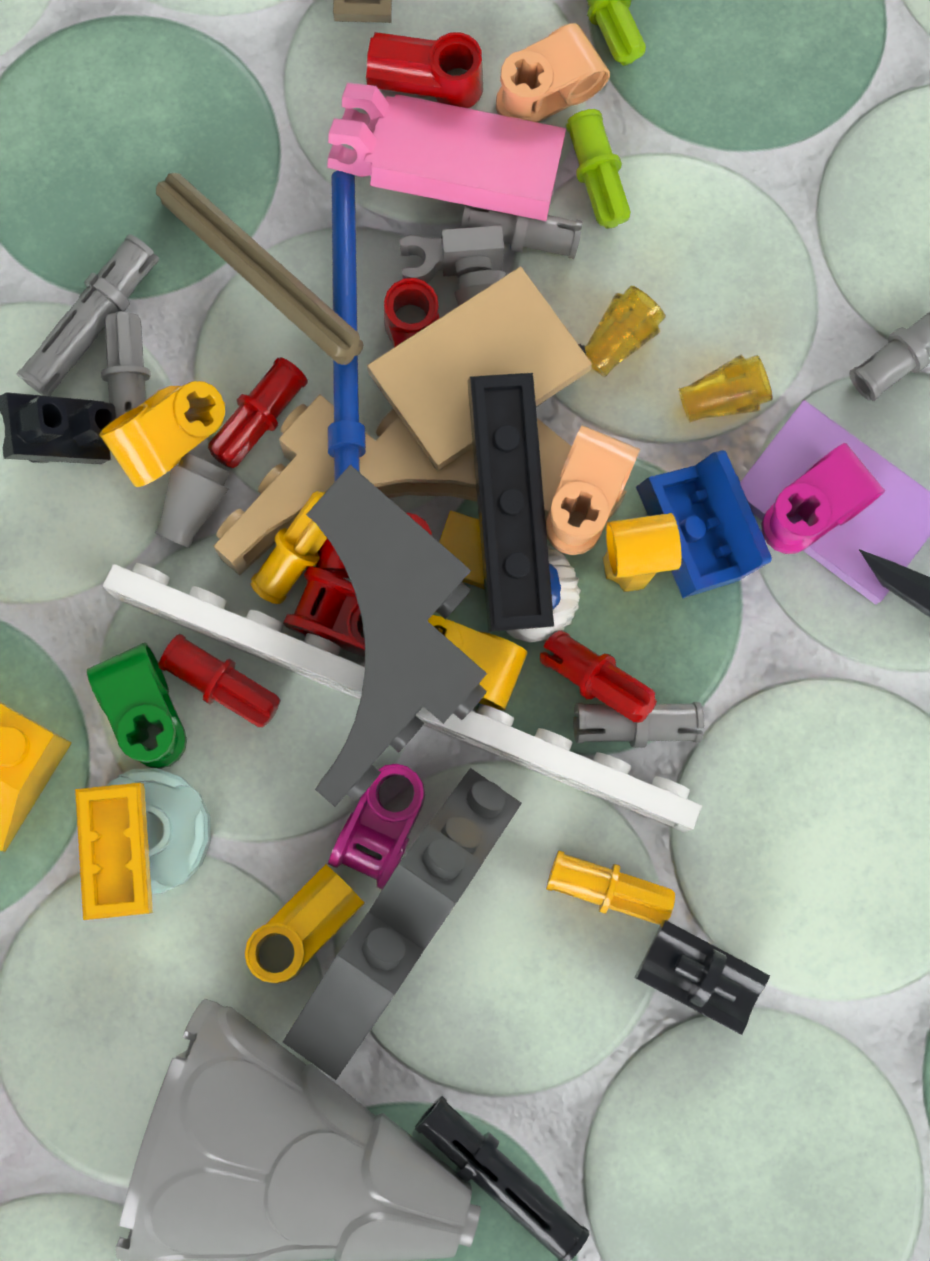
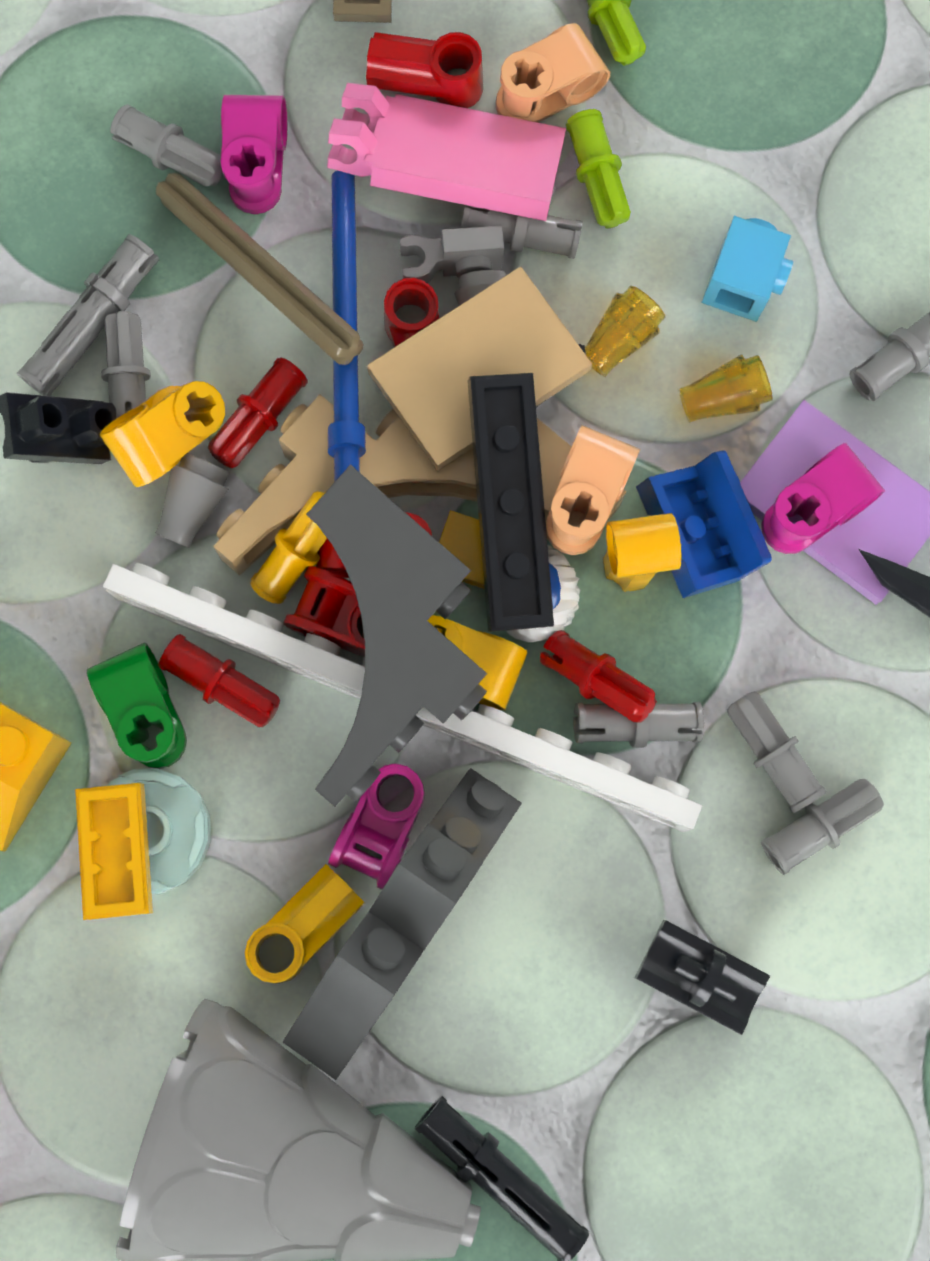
(166, 146): none -> light grey axle
(253, 149): none -> dark pink piece
(610, 889): yellow axle -> none
(748, 268): none -> medium azure brick
(775, 751): none -> light grey axle
(822, 825): none -> light grey axle

